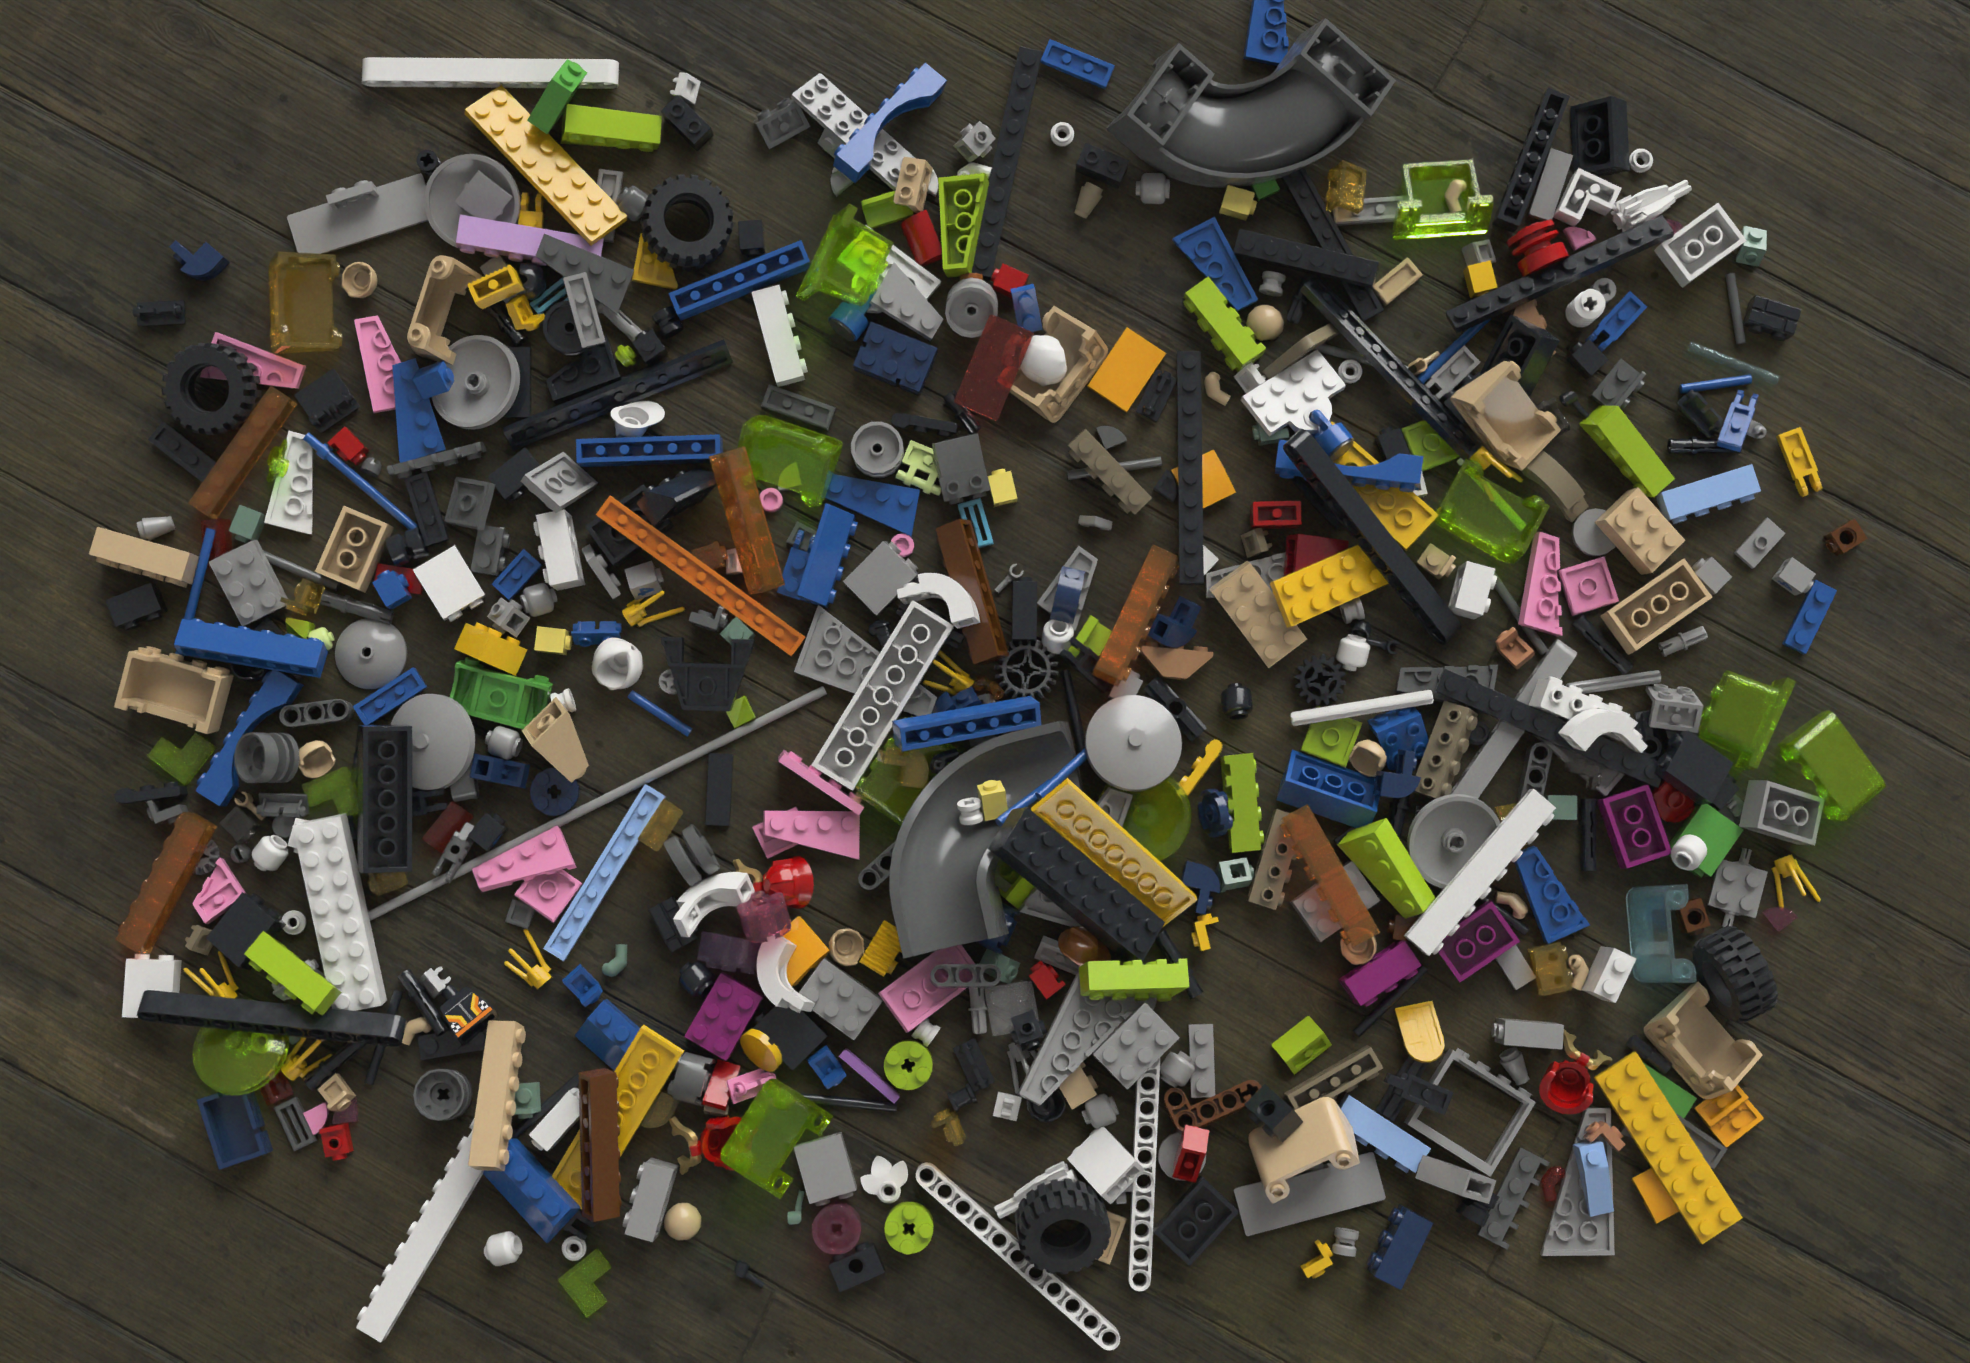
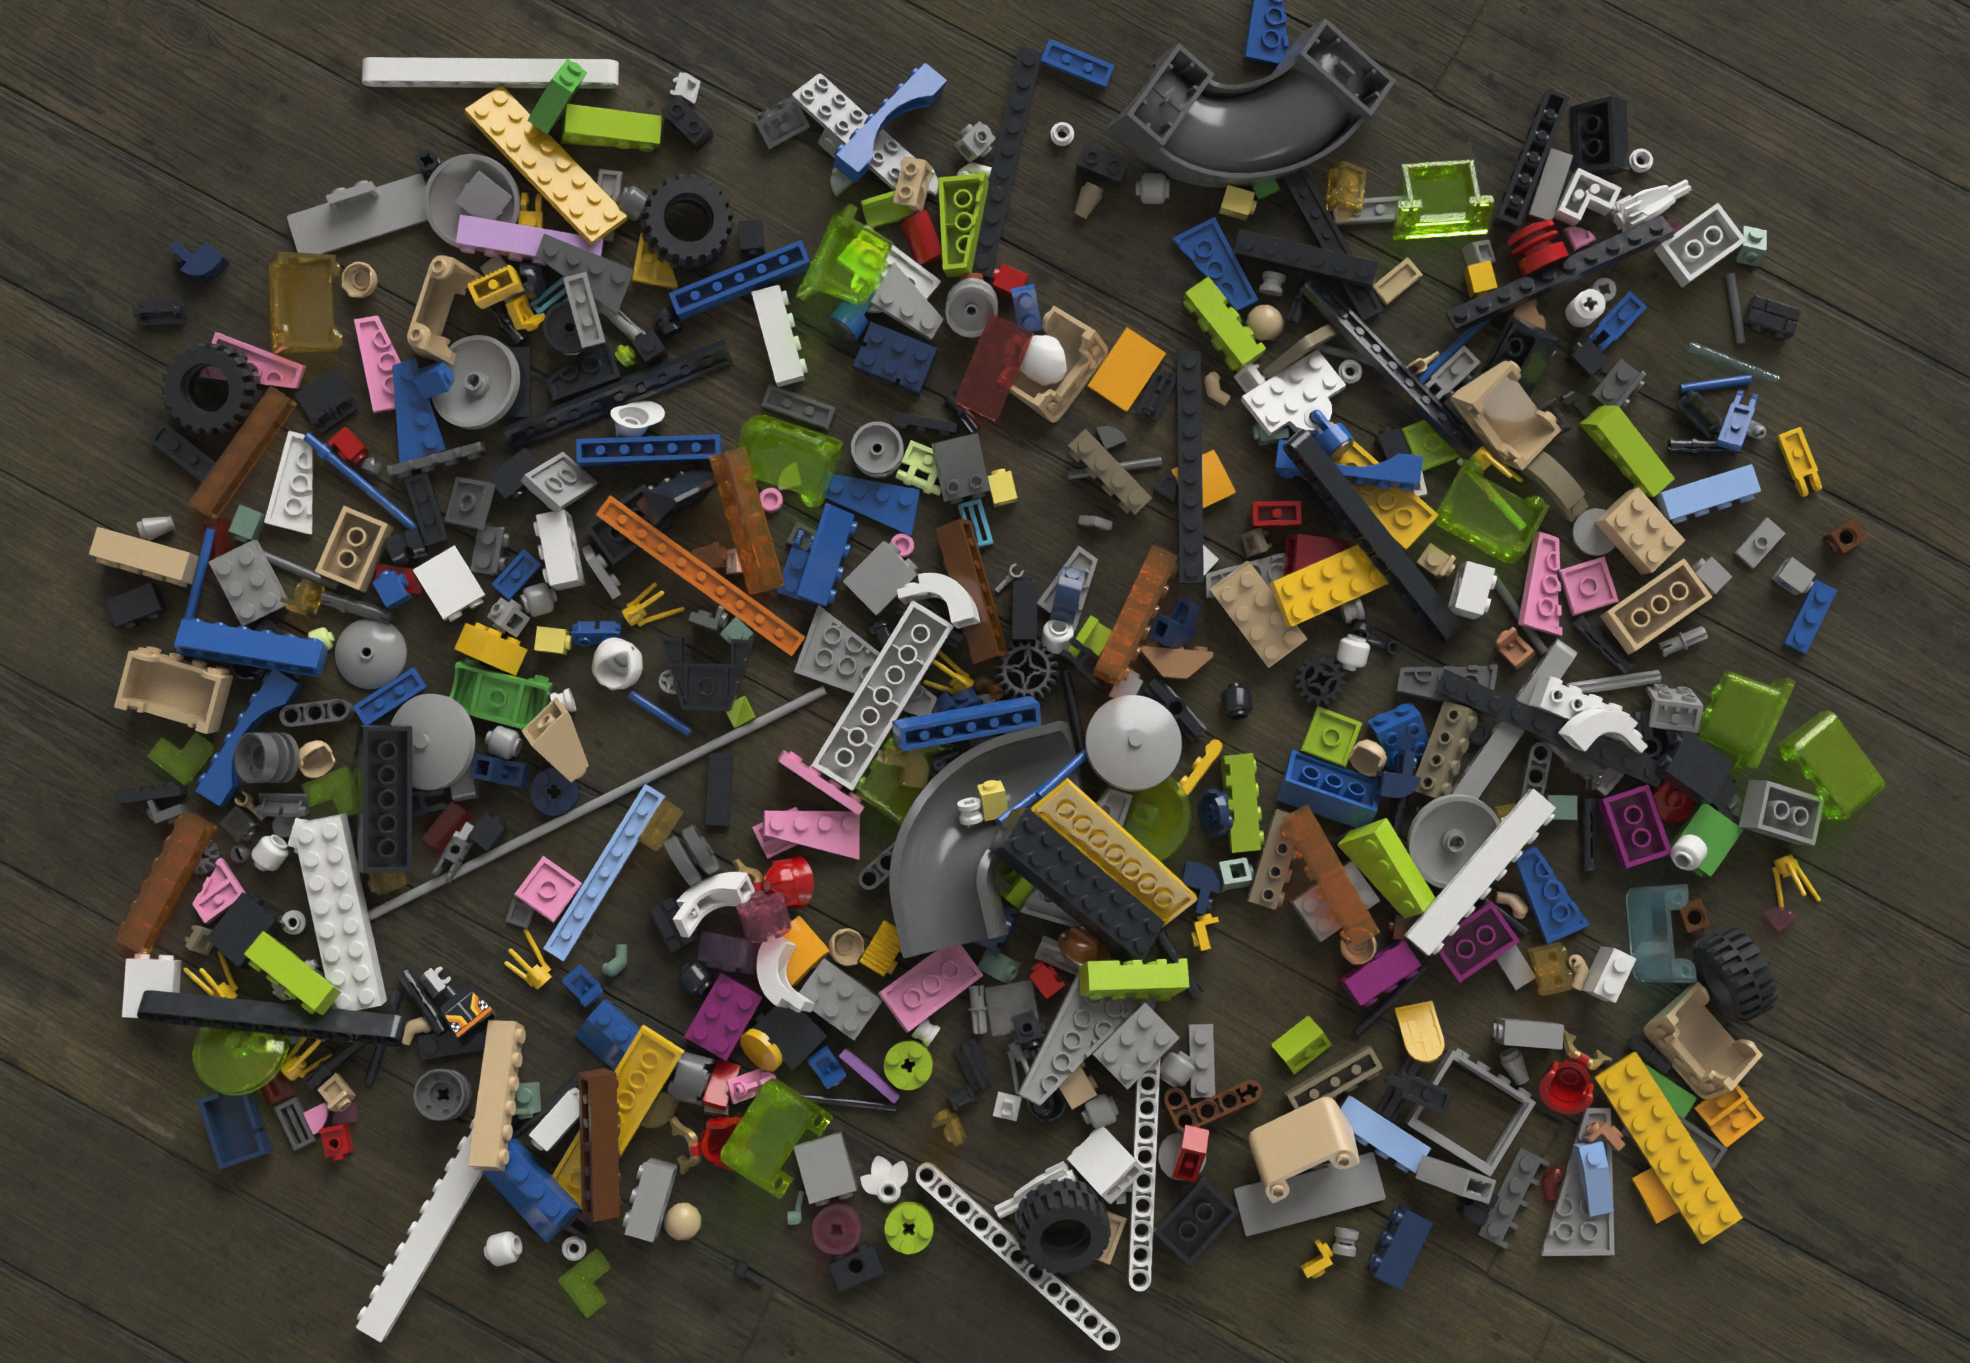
(277, 462): clear neon green plate -> none
(299, 627): lime slope -> none
(532, 858): bright pink wing -> none
(644, 580): light grey brick -> none
(975, 969): dark grey beam -> none
(1273, 1113): black brick -> none
(1361, 707): white axle -> none
(1452, 194): tan arm -> none
(1737, 888): light grey plate -> none

